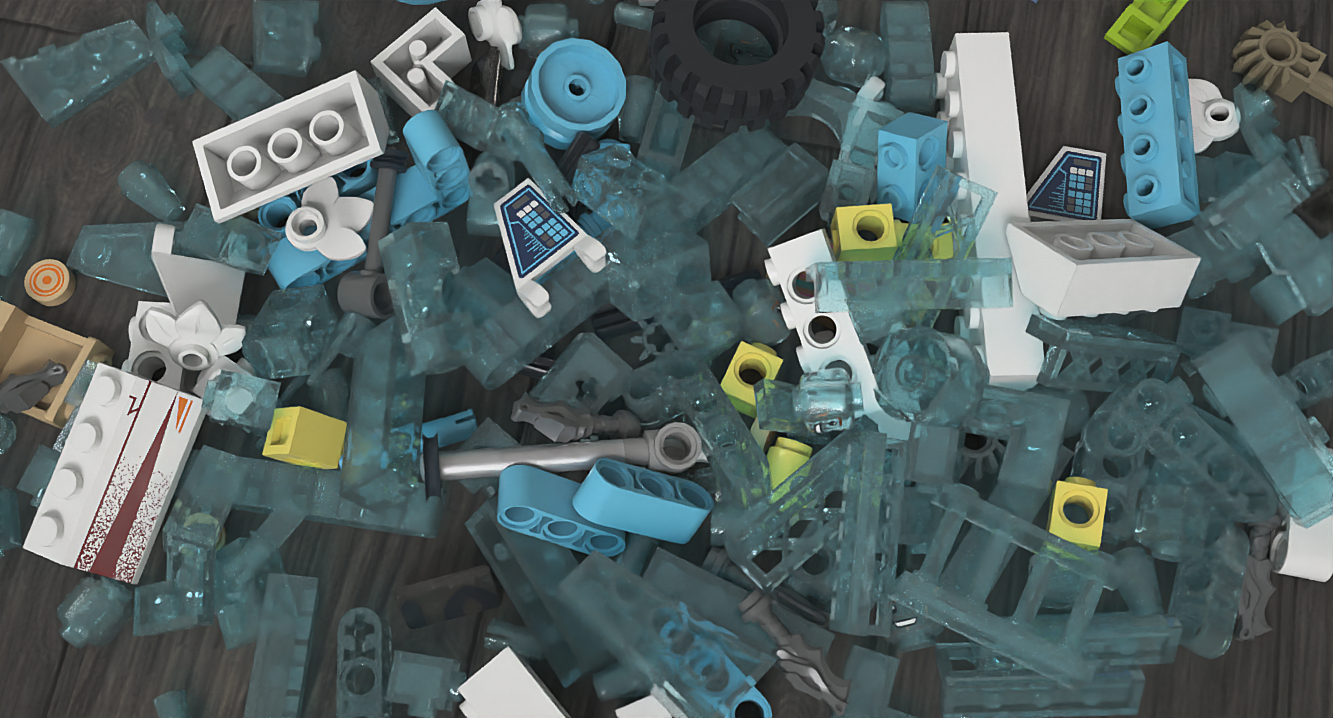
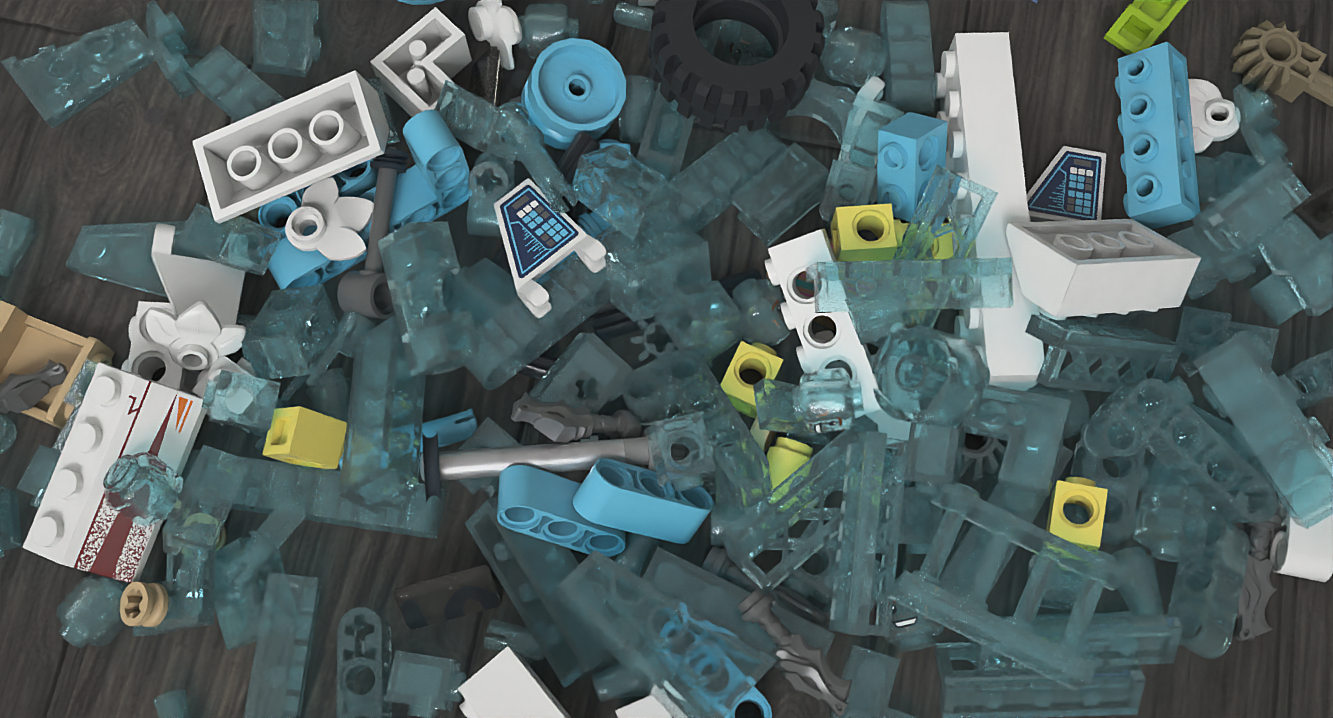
(50, 282): tan tile -> none
(142, 488): none -> clear light blue head
(144, 604): none -> tan bush
(149, 190): clear light blue cone -> none
(687, 431): none -> clear light blue brick
(1307, 165): clear light blue pin -> none

